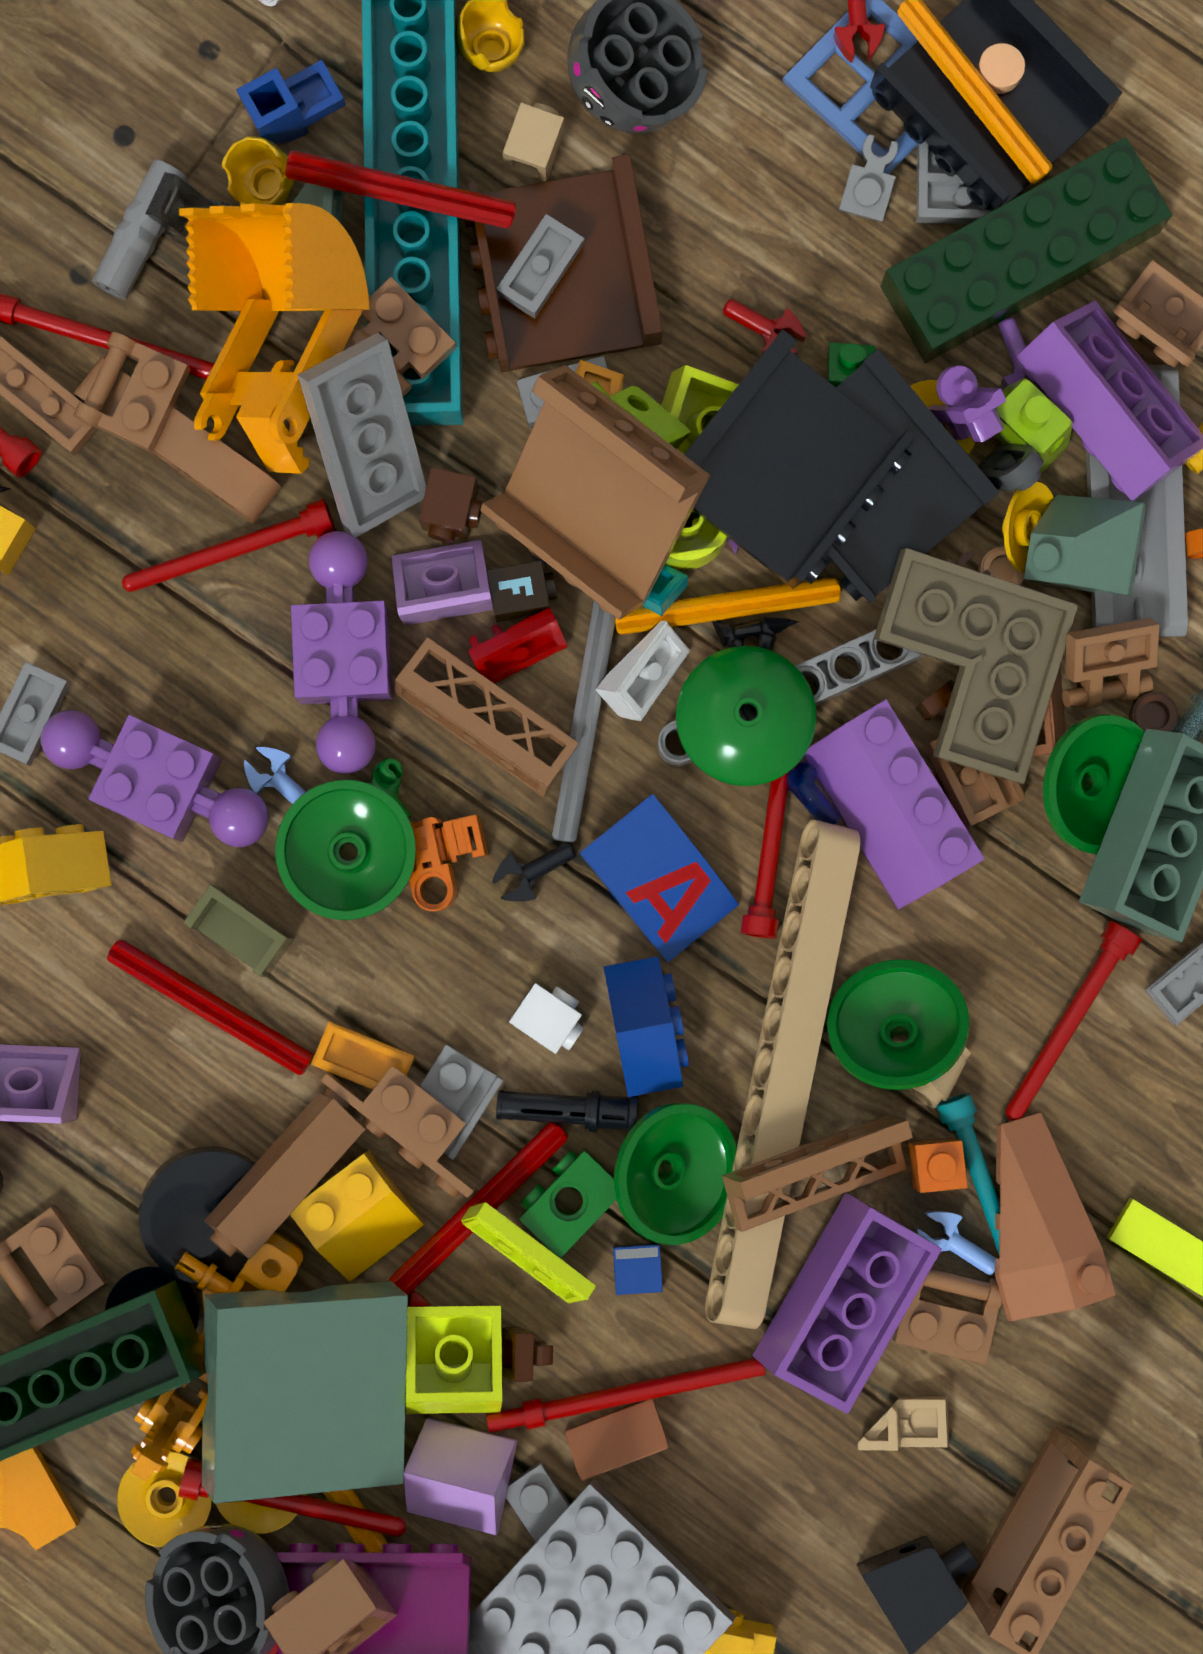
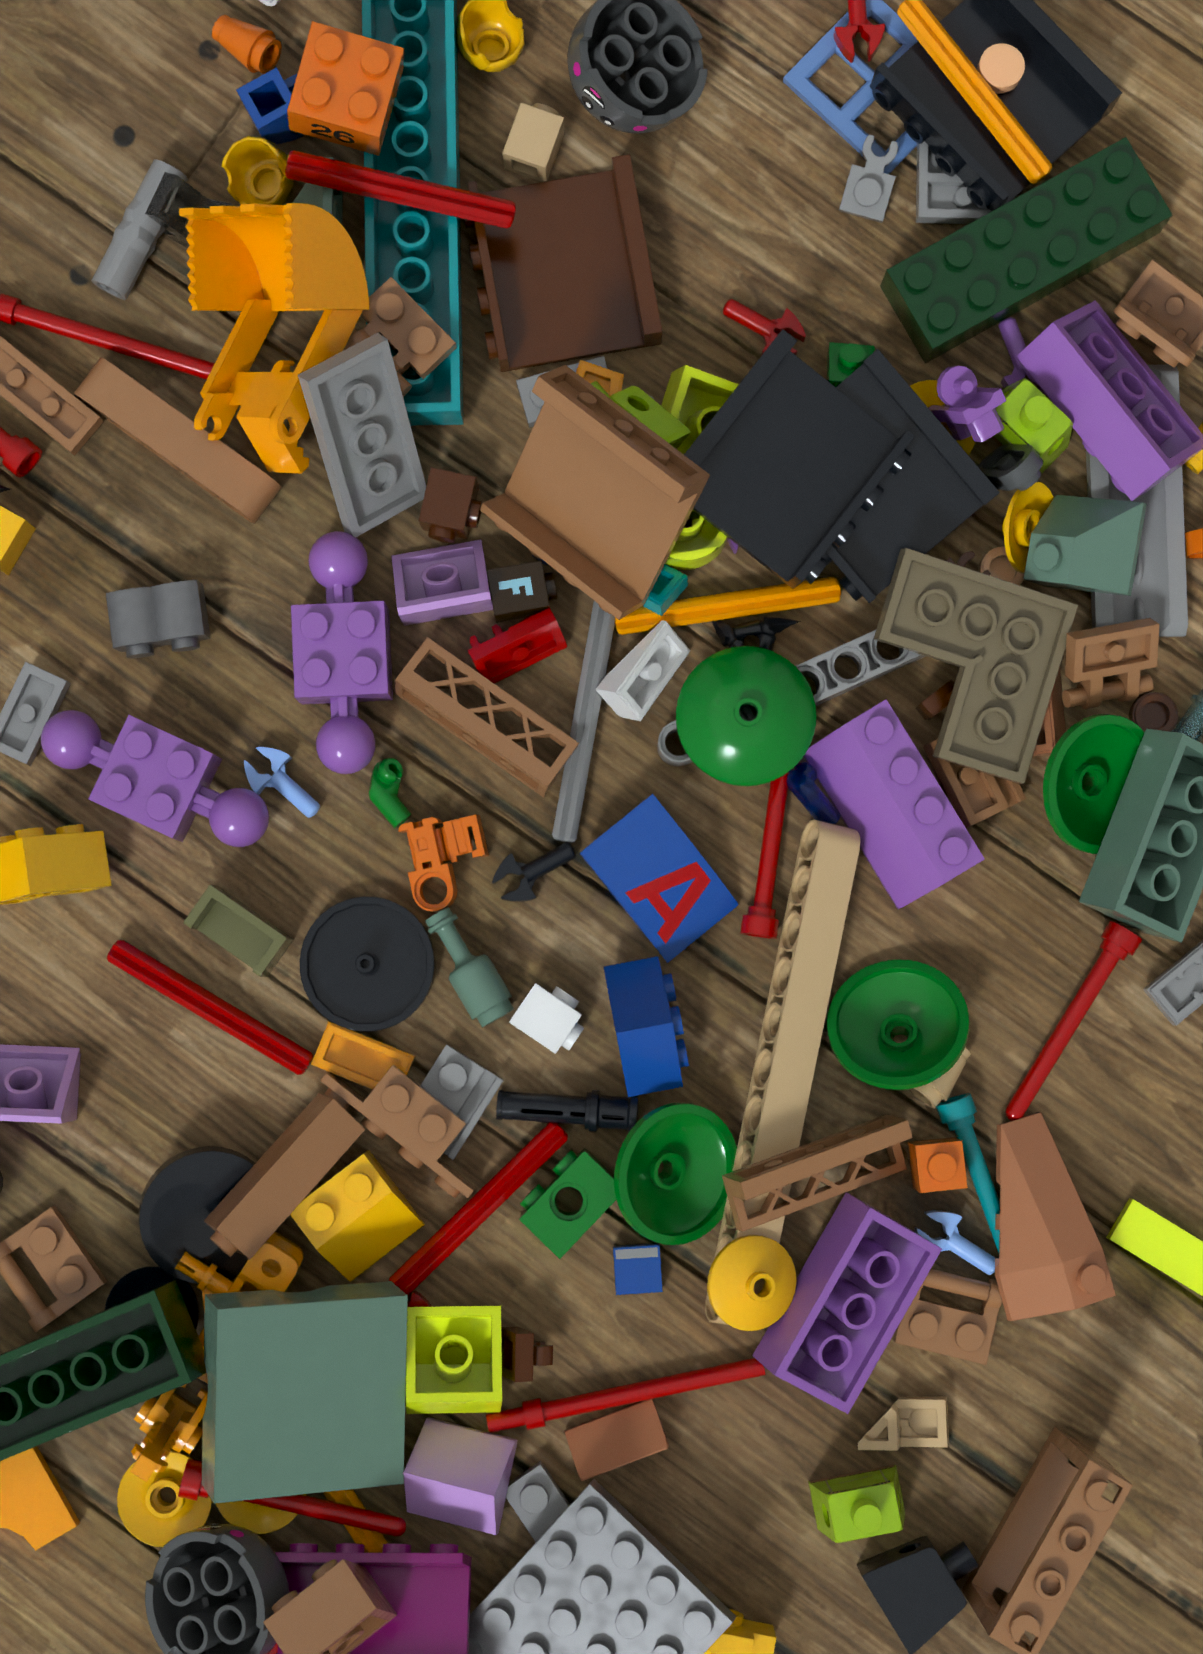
(147, 396): medium nougat plate -> none
(158, 617): none -> flat silver brick
(248, 43): none -> orange cone
(312, 521): red piece -> none
(312, 842): green dish -> none
(345, 88): none -> orange brick
(367, 964): none -> black piece
(474, 977): none -> sand green piece
(527, 1253): neon yellow tile -> none
(540, 266): light grey plate -> none
(735, 1274): none -> yellow dish
(858, 1504): none -> lime torso

